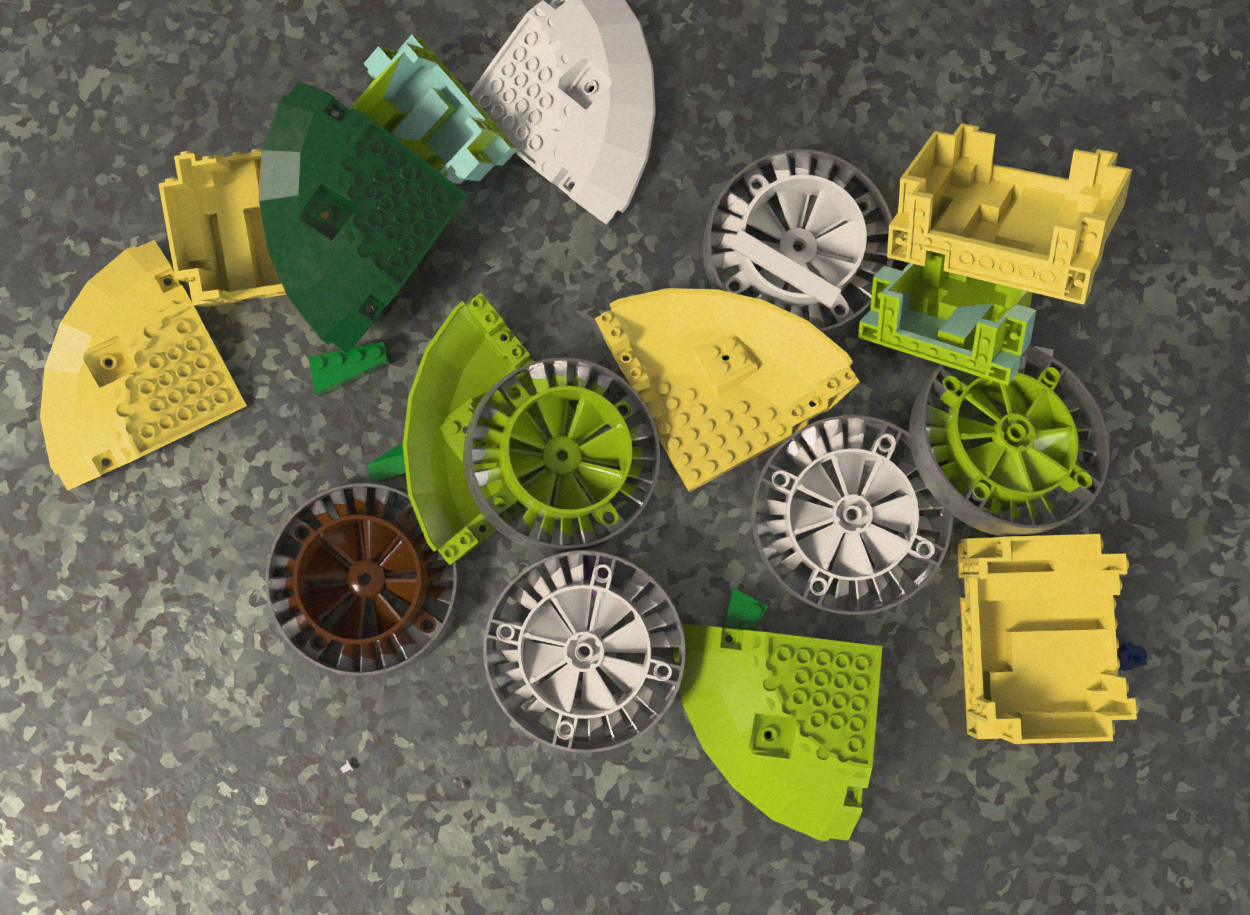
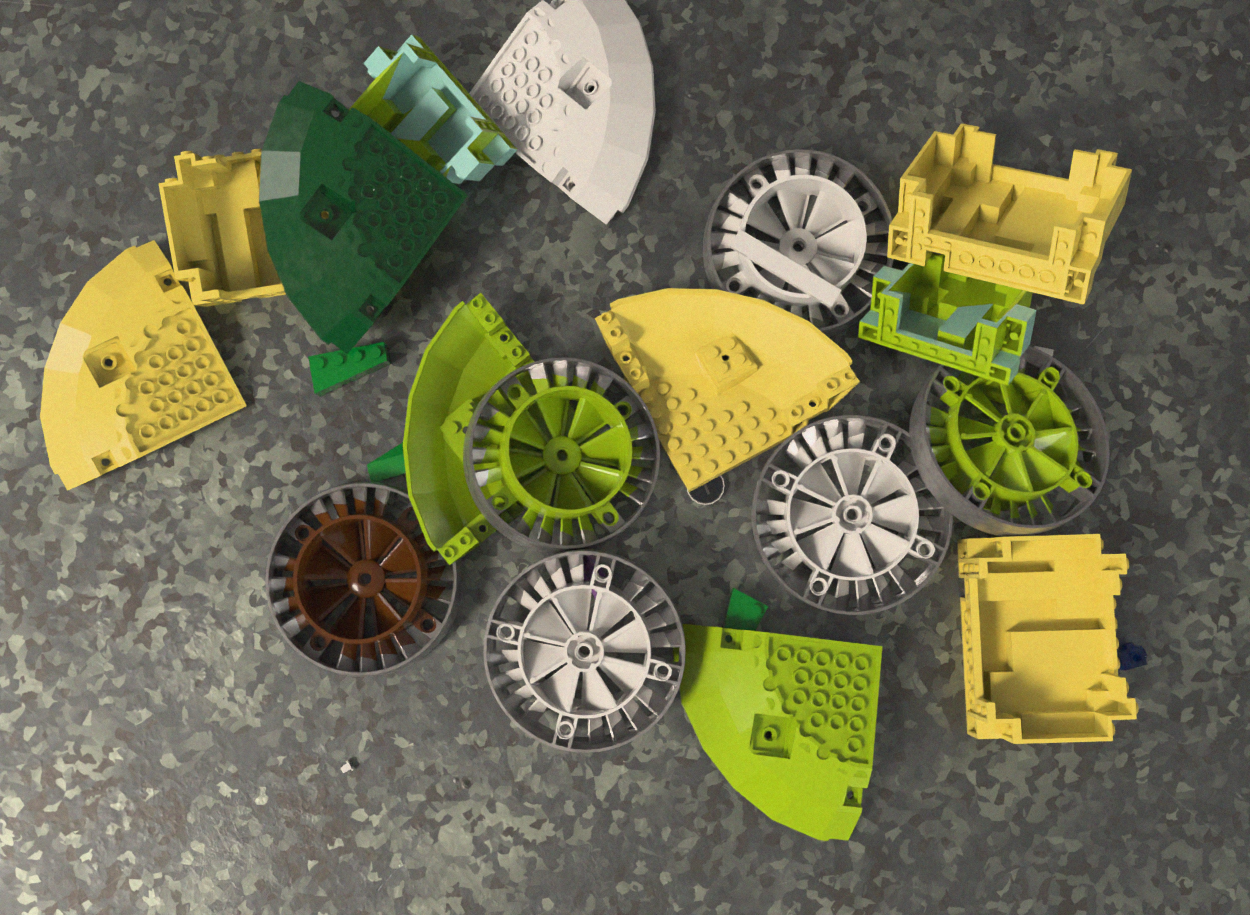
(708, 492): none -> black tile

